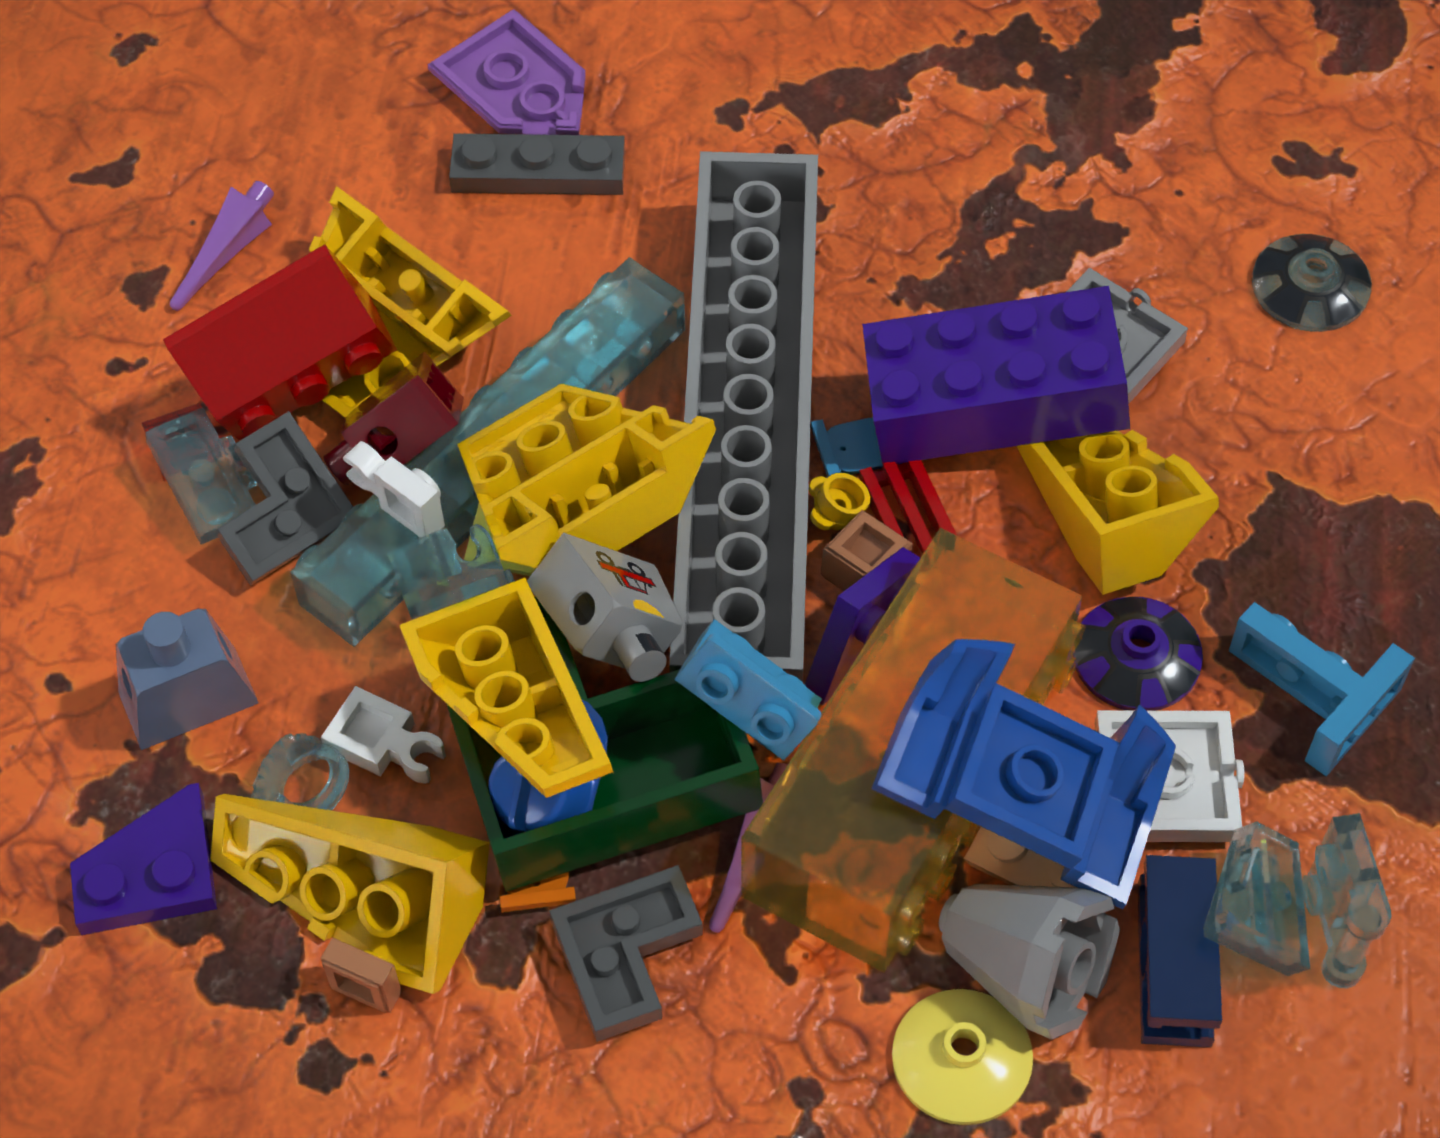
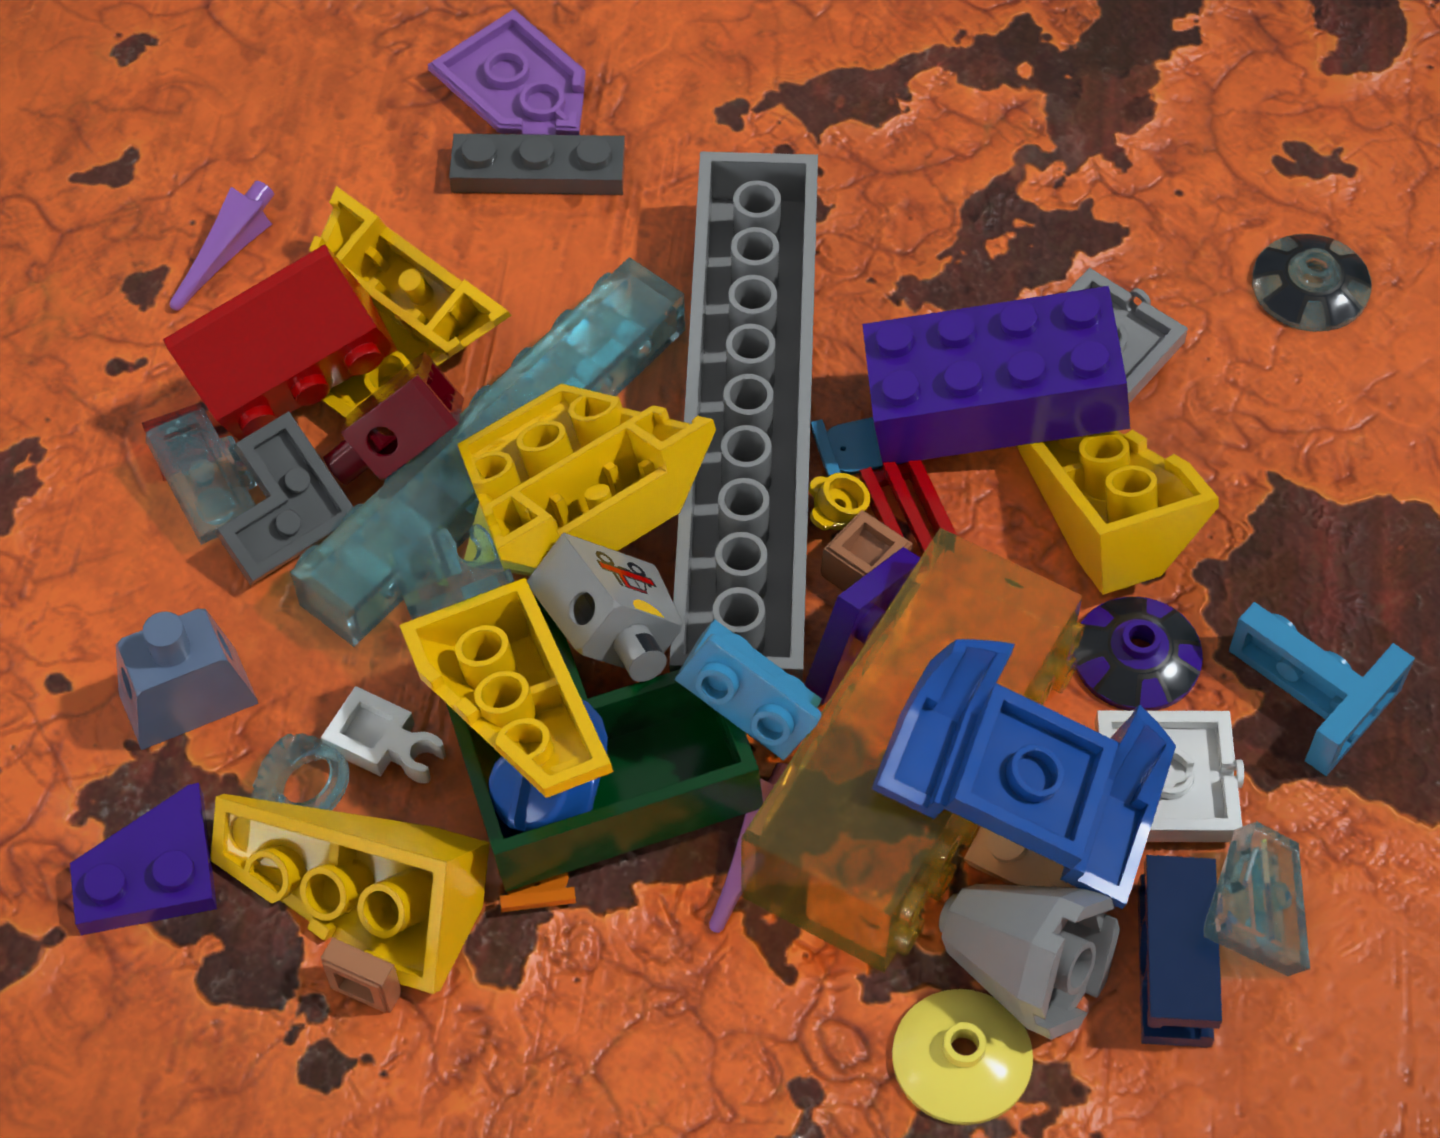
(402, 493): white plate -> none
(609, 936): dark grey plate -> none
(1348, 899): clear light blue plate -> none

